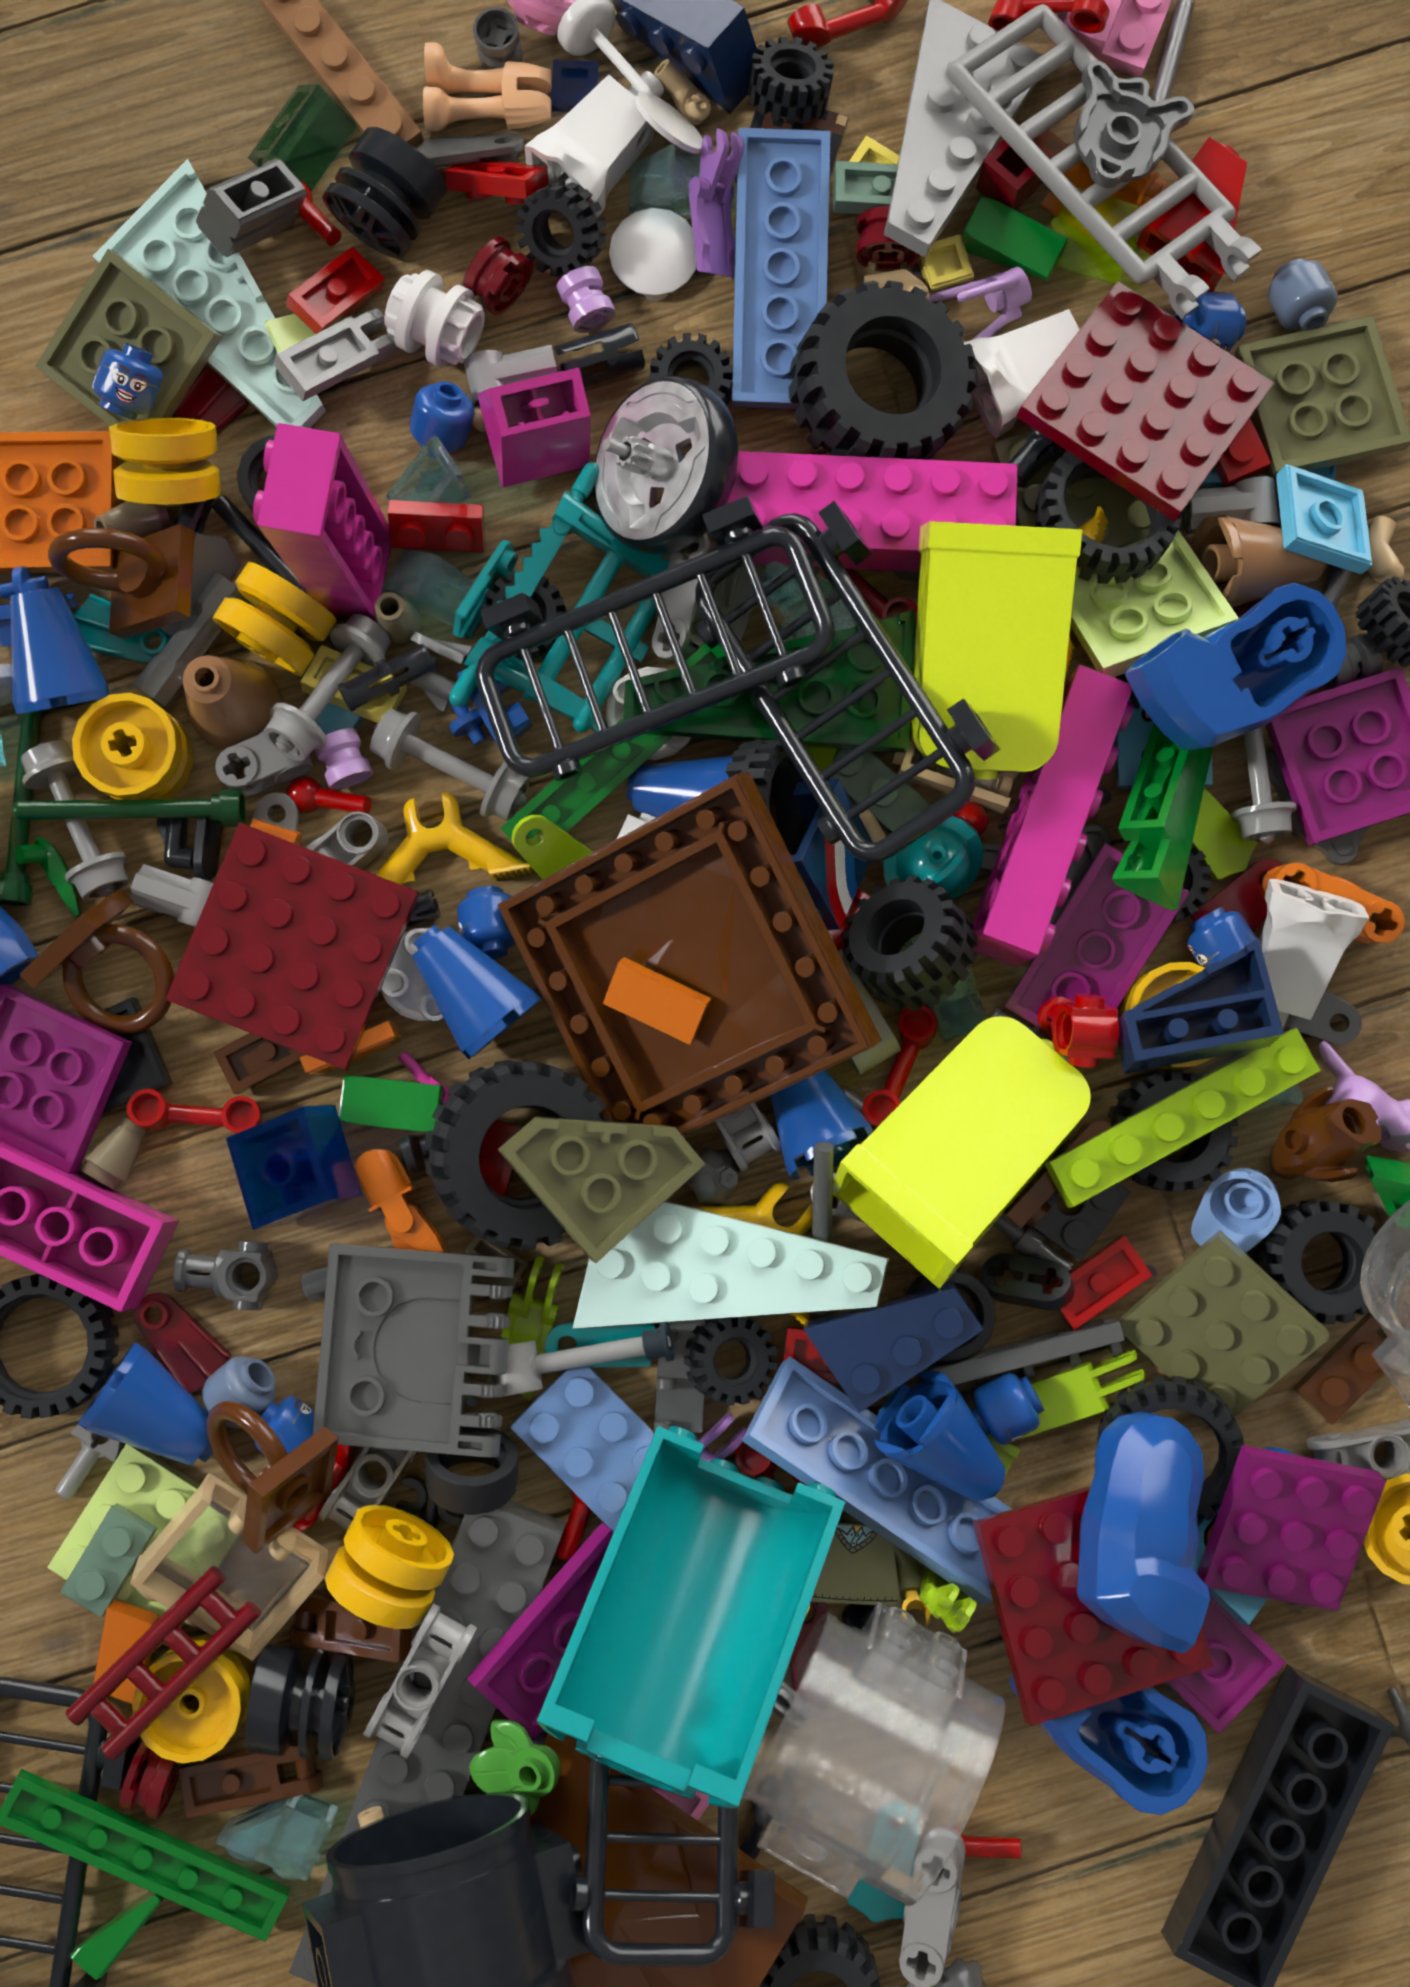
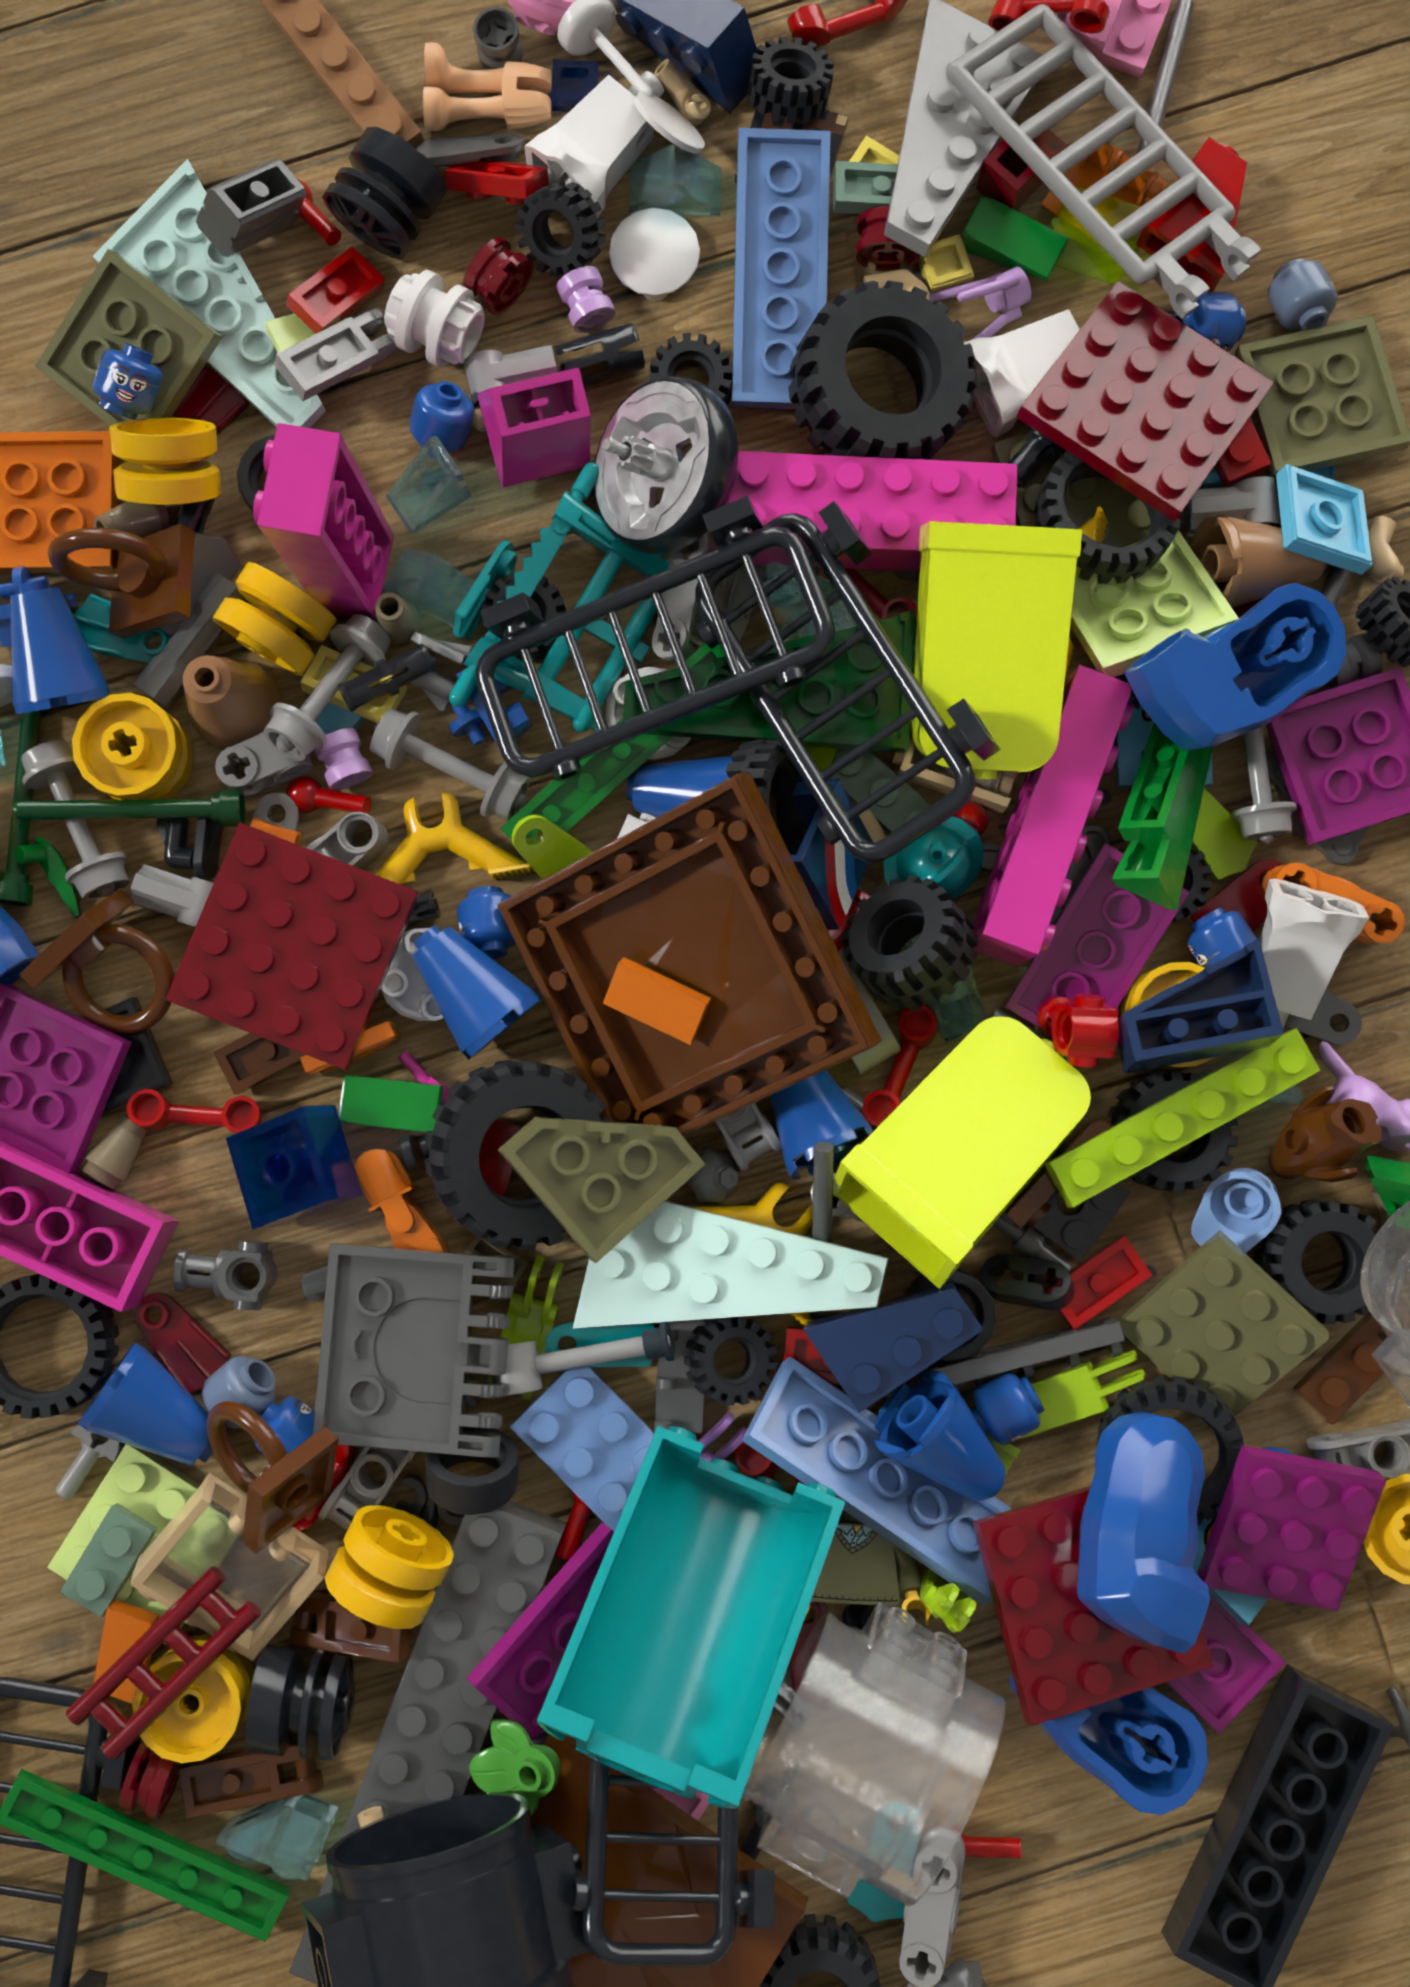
(107, 1942): green slope -> none
(254, 539): black bar -> none
(305, 134): clear green panel -> none
(405, 1707): light grey piece -> none
(436, 526): red plate -> none
(711, 204): medium lavender arm -> none
(1122, 128): dark grey tile -> none

